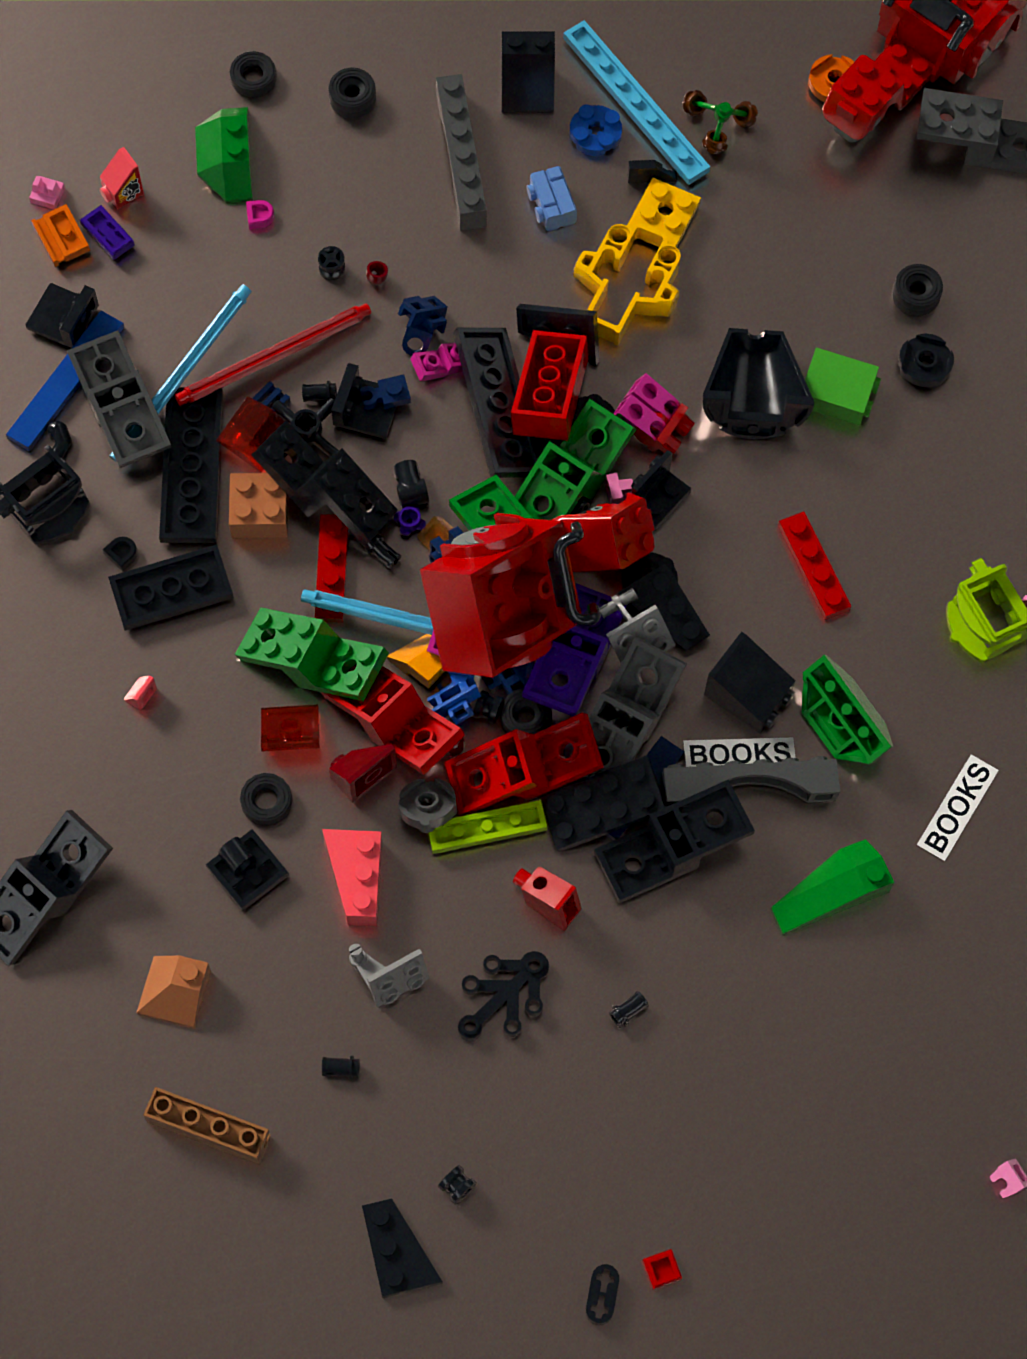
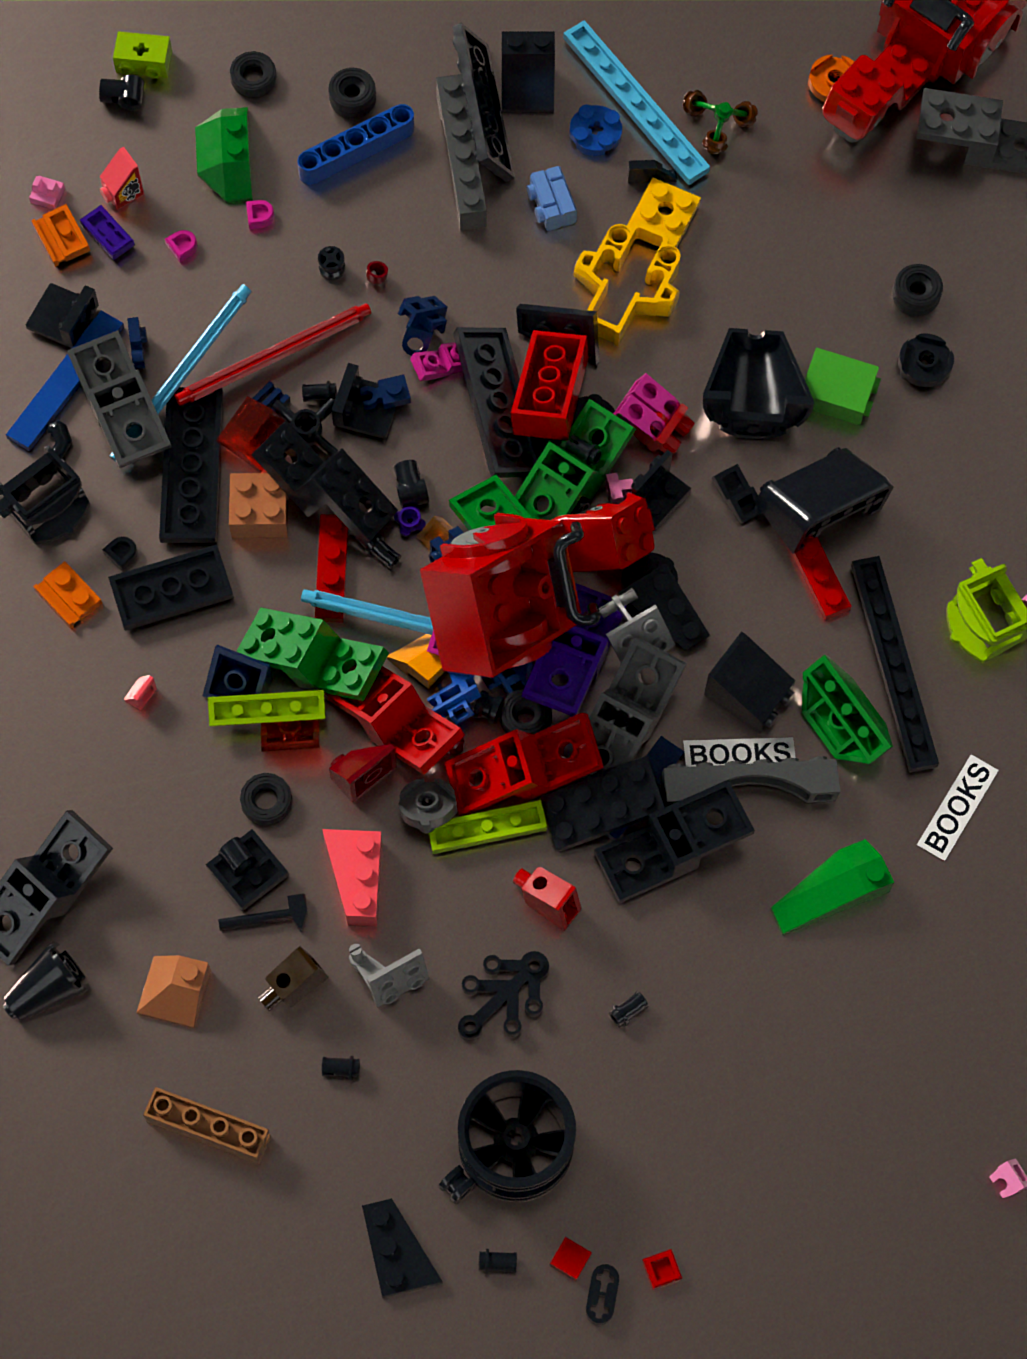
(46, 983): none -> black cone
(68, 594): none -> orange plate
(125, 92): none -> black piece
(137, 337): none -> dark blue plate
(142, 54): none -> lime brick
(182, 244): none -> dark pink tile
(236, 674): none -> dark blue slope
(266, 708): none -> lime plate
(296, 912): none -> black piece
(303, 975): none -> dark brown torso
(350, 154): none -> blue beam
(483, 103): none -> black plate
(497, 1261): none -> black pin
(535, 1094): none -> black wheel
(570, 1258): none -> red tile
(584, 450): none -> black pin
(737, 493): none -> black slope
(822, 495): none -> black windscreen
(894, 664): none -> black plate

